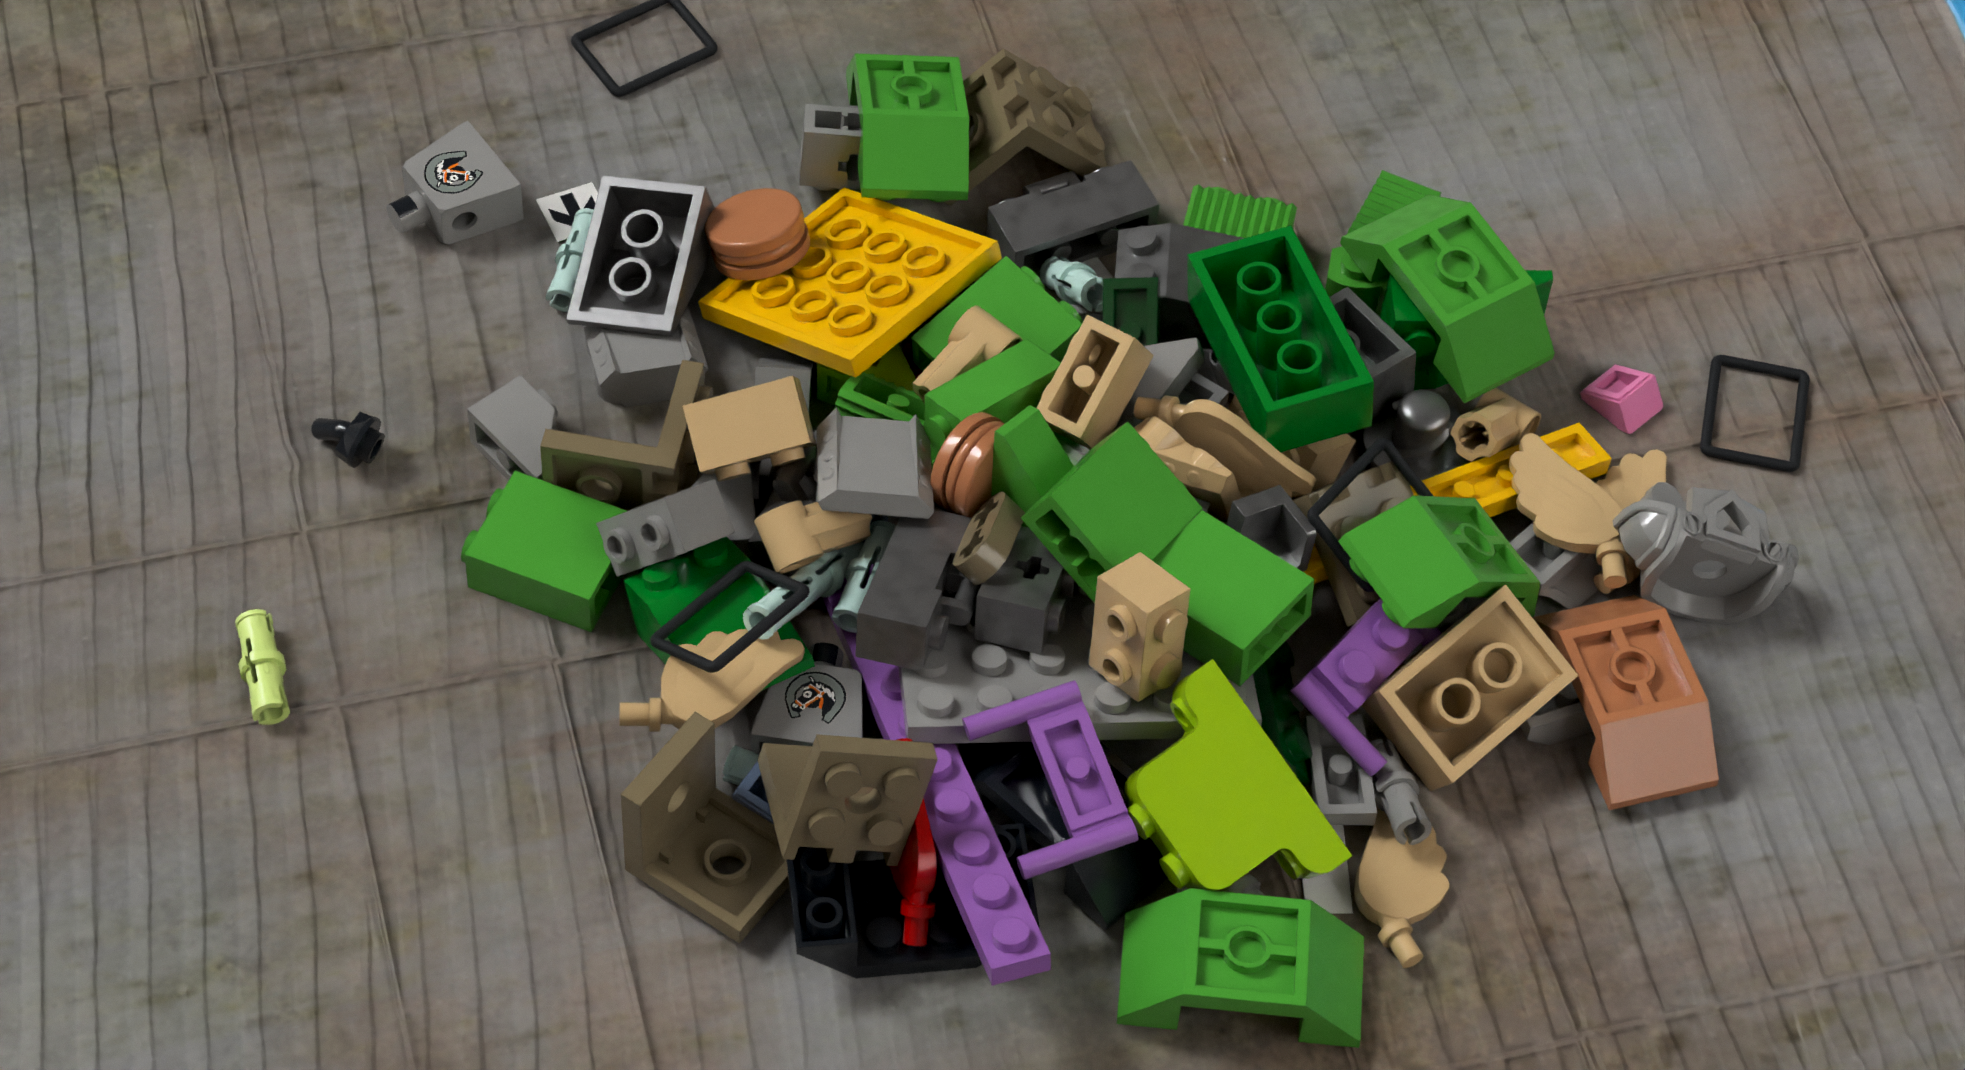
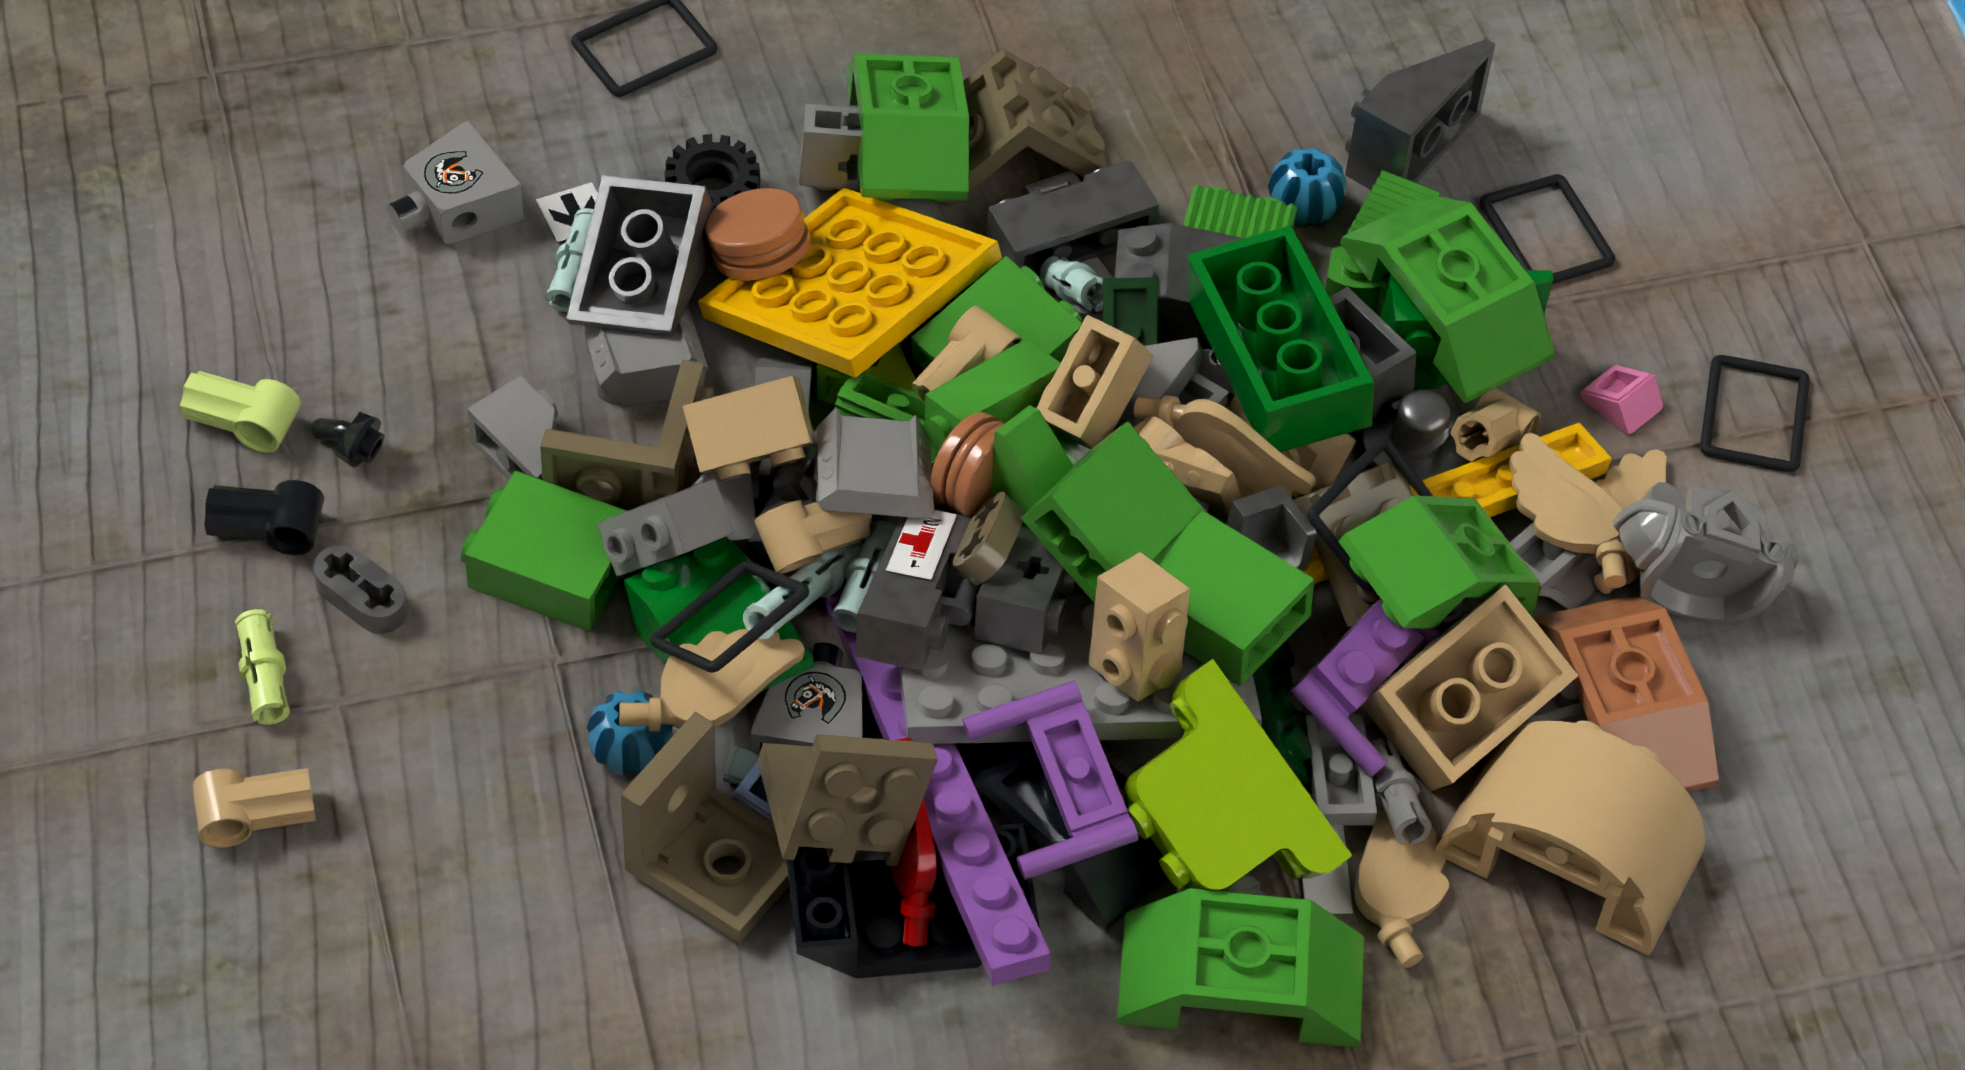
(234, 806): none -> tan piece
(254, 414): none -> yellowish green piece
(281, 517): none -> black piece
(354, 596): none -> flat silver beam
(623, 747): none -> dark azure piece
(714, 161): none -> black tyre
(921, 545): none -> white sticker
(1311, 183): none -> dark azure piece
(1417, 114): none -> flat silver slope
(1561, 181): none -> black piece
(1587, 814): none -> tan cylinder

